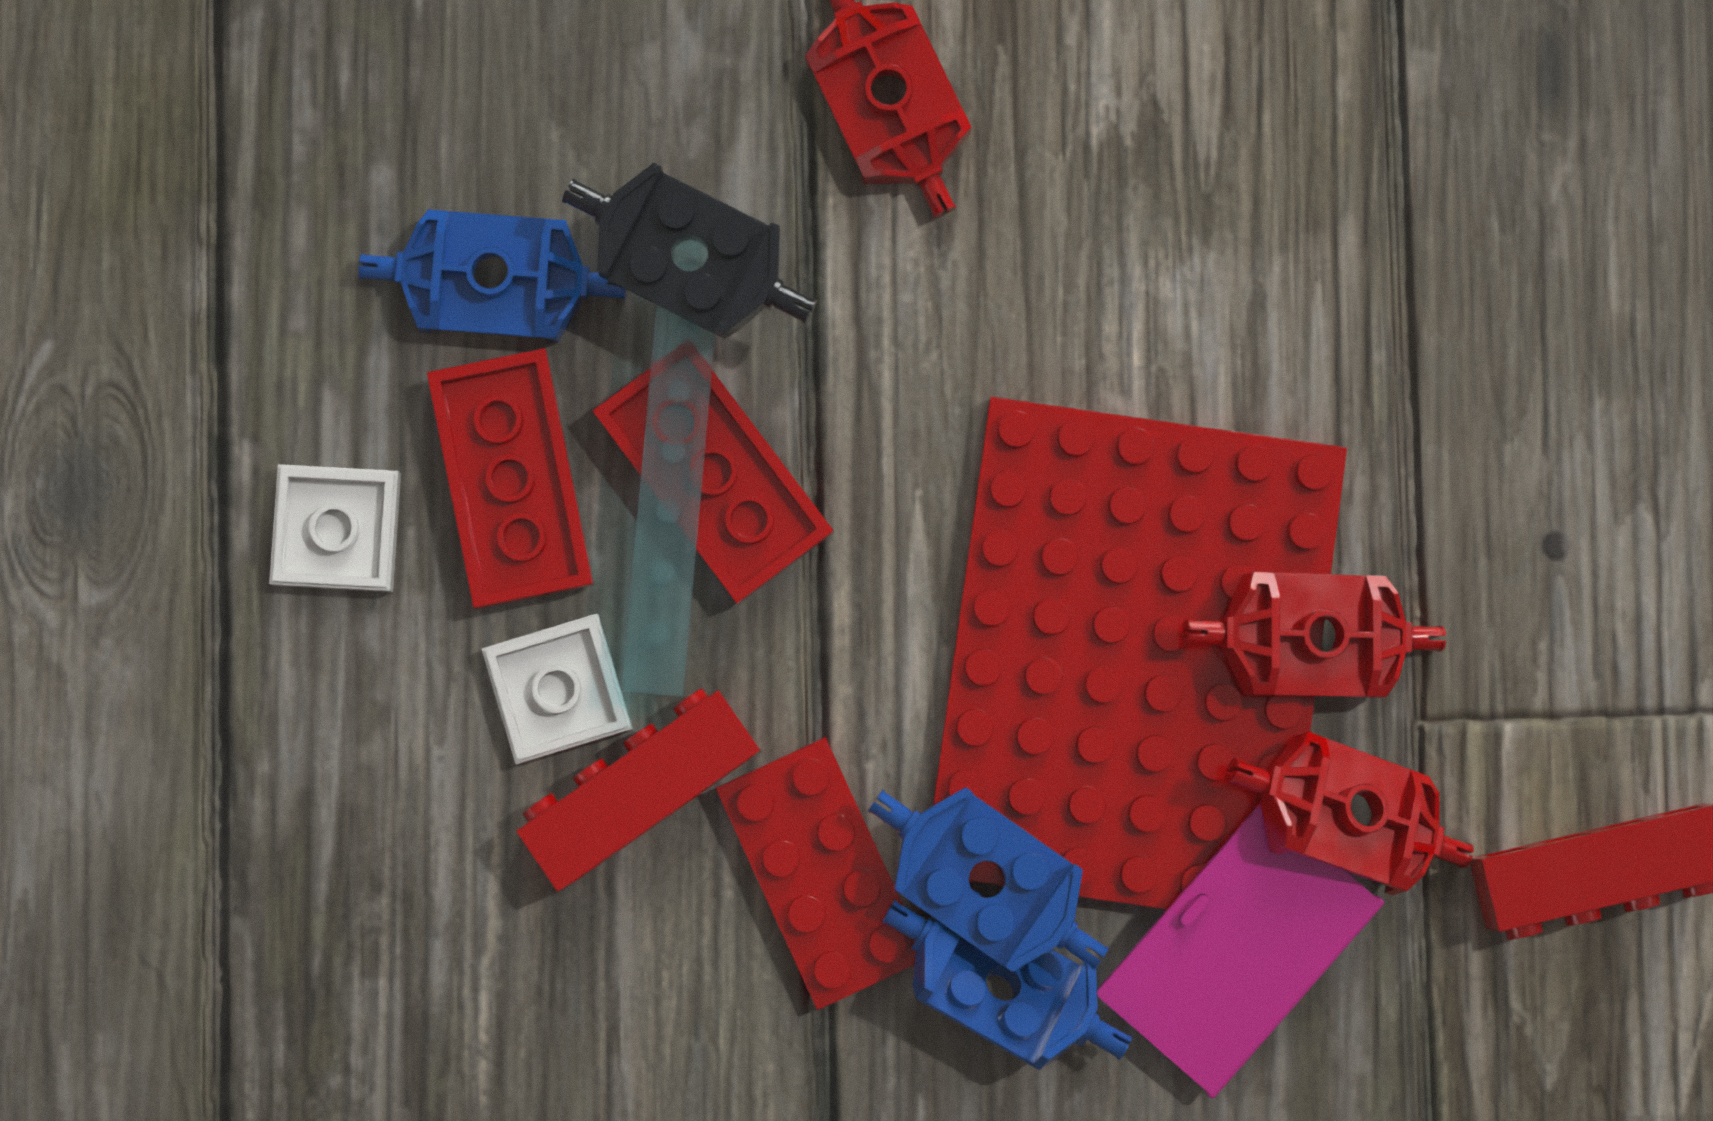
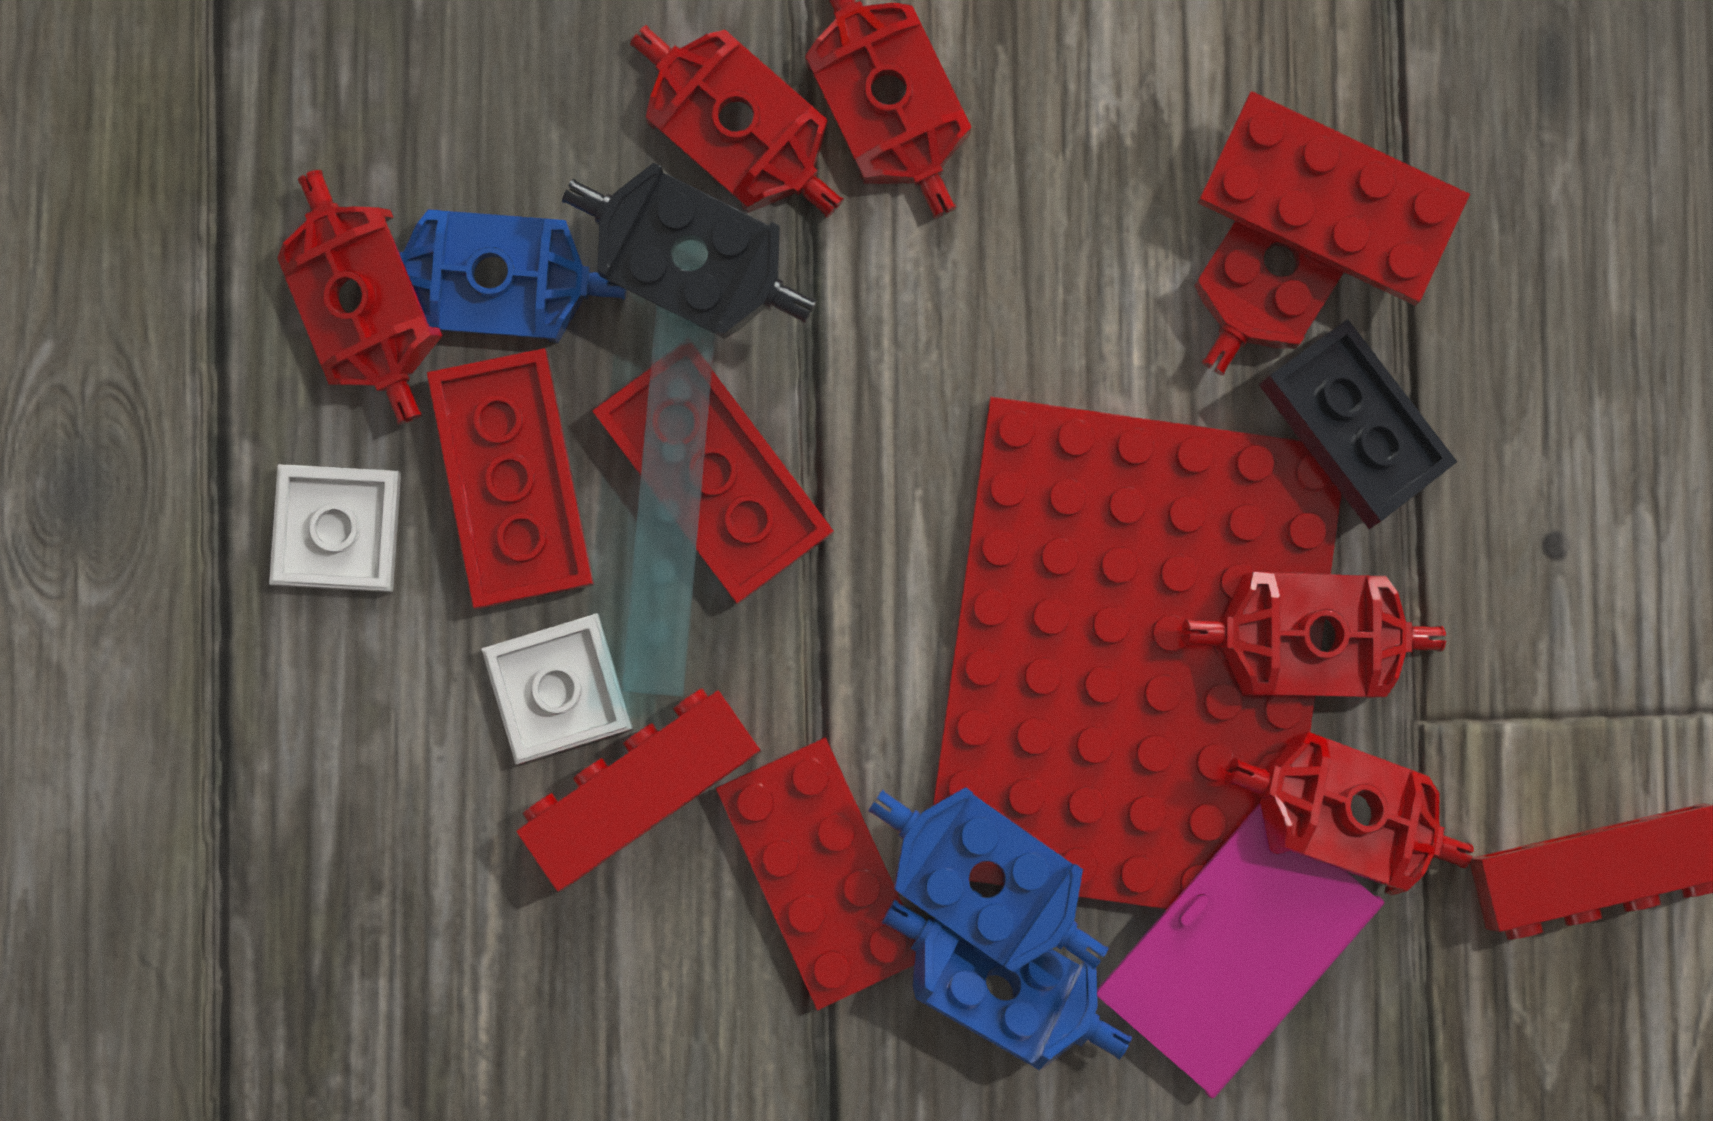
(388, 330): none -> red plate
(754, 164): none -> red plate
(1254, 302): none -> red plate
(1333, 198): none -> red plate
(1358, 423): none -> black plate

